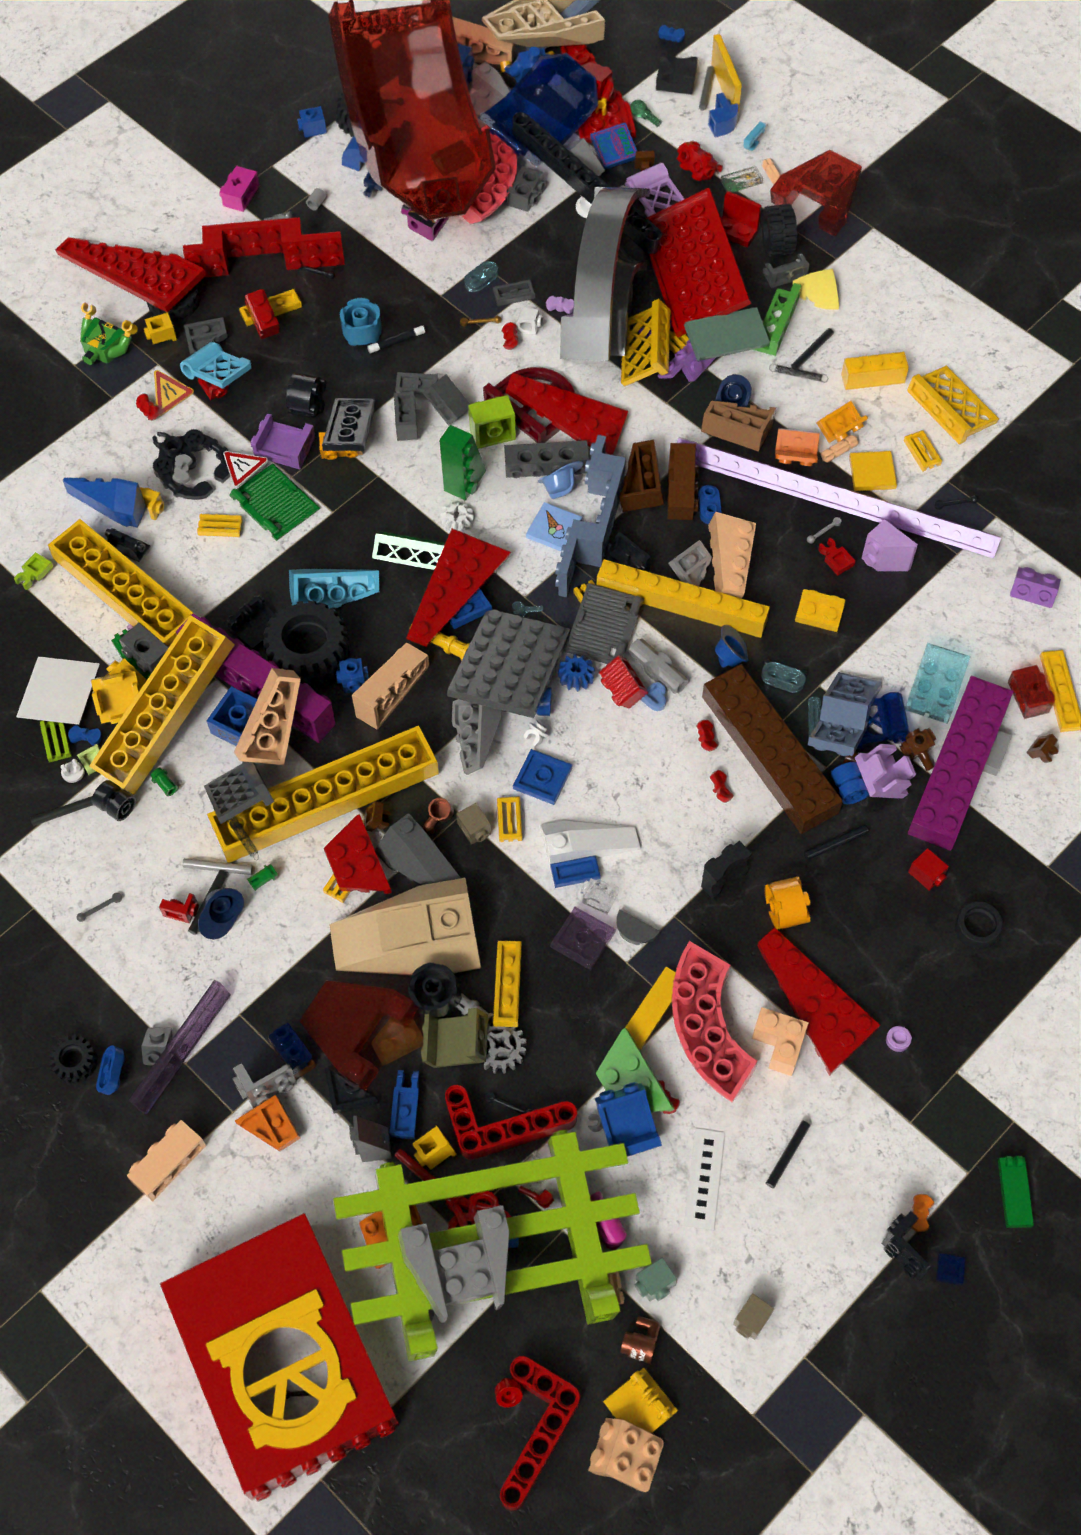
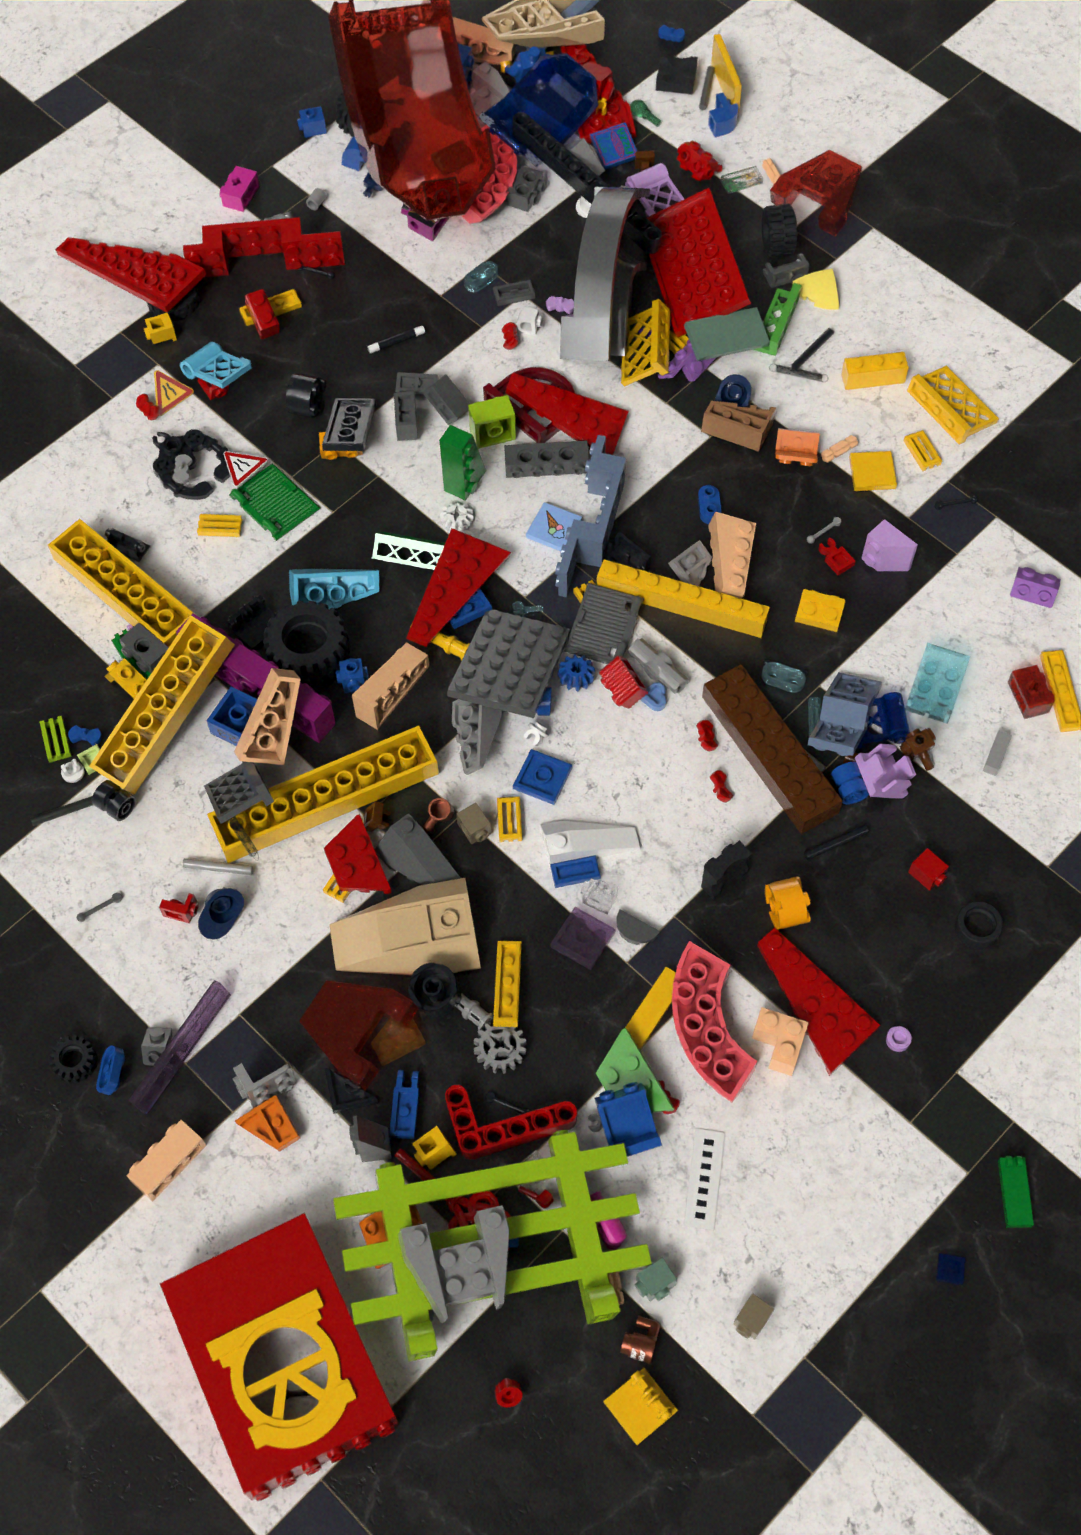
(34, 568): lime plate -> none
(58, 690): white sticker -> none
(102, 339): torso -> none
(114, 695): yellow panel -> none
(116, 499): blue wedge -> none
(153, 502): yellow bracket -> none
(164, 782): green pin -> none
(203, 332): dark grey wing -> none
(217, 883): pearl dark grey bar -> none
(262, 877): green pin -> none
(282, 442): medium lavender panel -> none
(291, 1050): clear blue hips -> none
(361, 322): dark azure brick -> none
(455, 1039): olive panel -> none
(464, 321): pearl gold hinge -> none
(542, 1431): red beam -> none
(561, 481): medium blue piece -> none
(626, 1454): light nougat bracket -> none
(642, 481): reddish brown wedge -> none
(682, 481): reddish brown wedge -> none
(731, 647): piece -> none
(740, 219): red bracket -> none
(750, 141): medium azure tile -> none
(787, 1154): black bar -> none
(840, 422): light orange bracket -> none
(845, 500): piece -> none
(898, 1248): black bracket -> none
(921, 1208): orange piece -> none
(960, 763): magenta brick -> none
(1043, 746): reddish brown tile -> none

